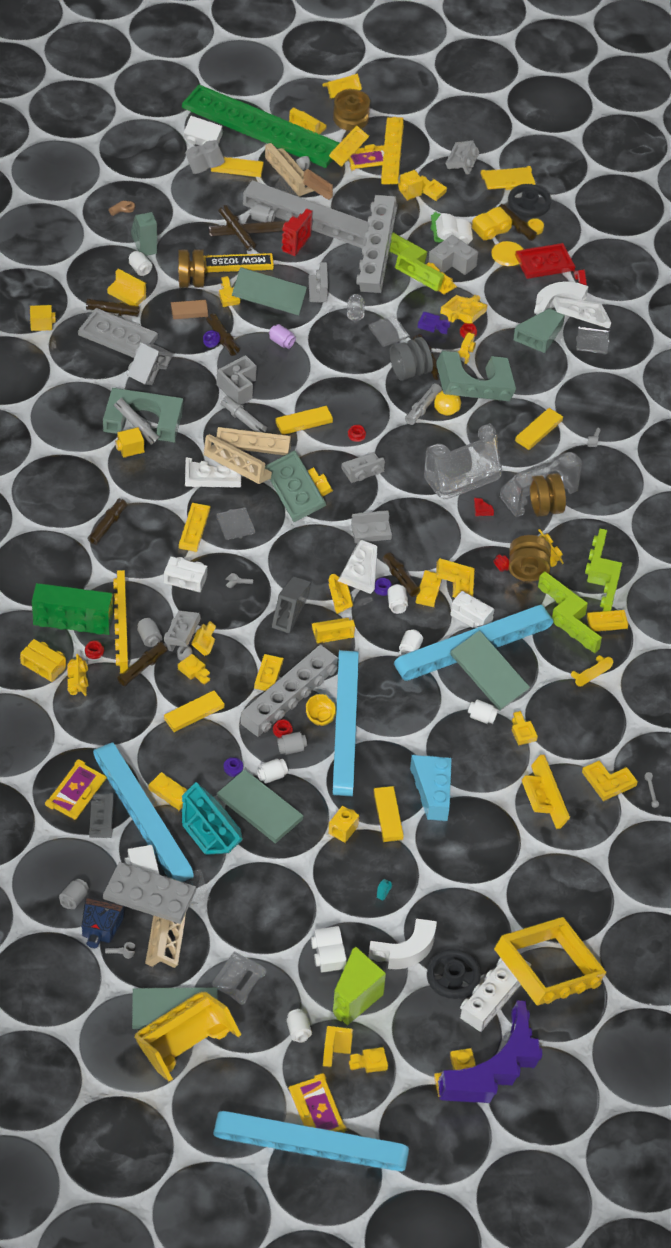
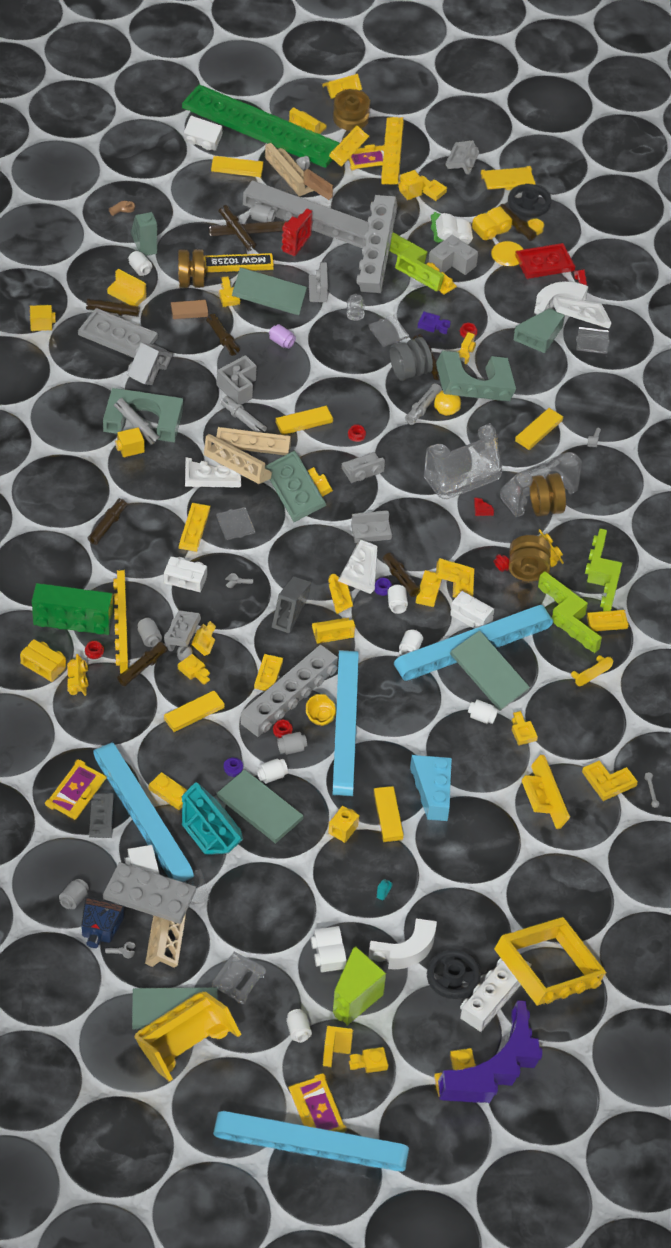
(204, 156): light grey brick -> none
(211, 338): dark purple plate -> none
(464, 308): yellow plate -> none

